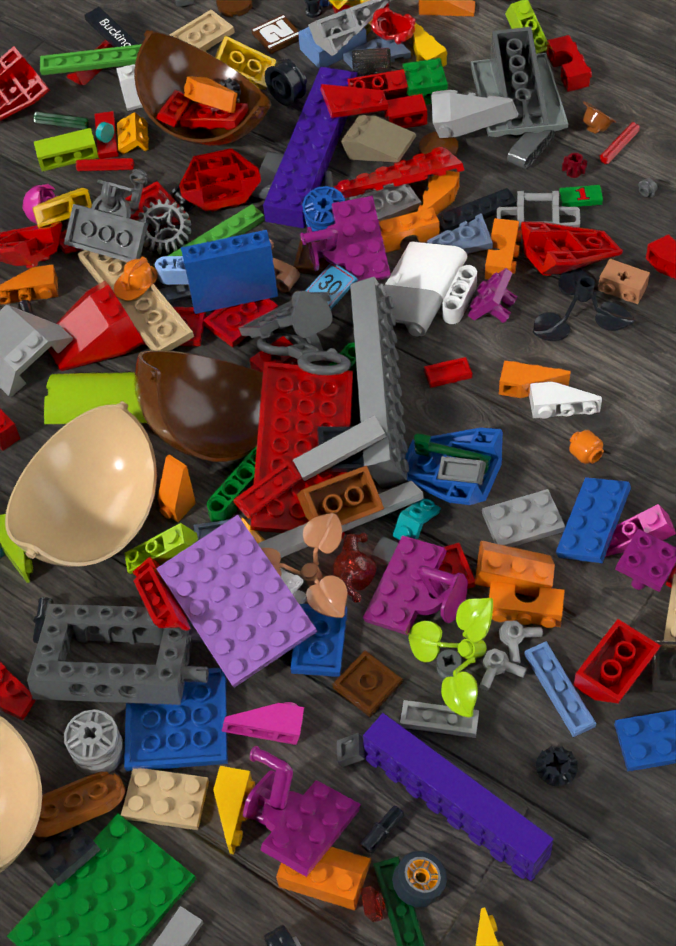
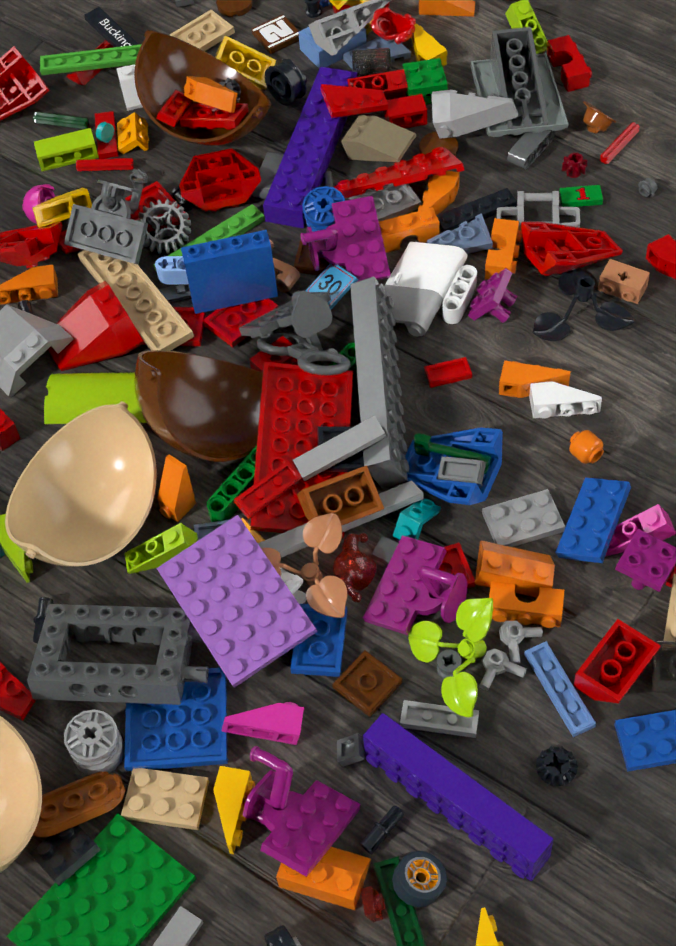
(135, 279): orange piece -> none
(158, 598): red wedge -> none

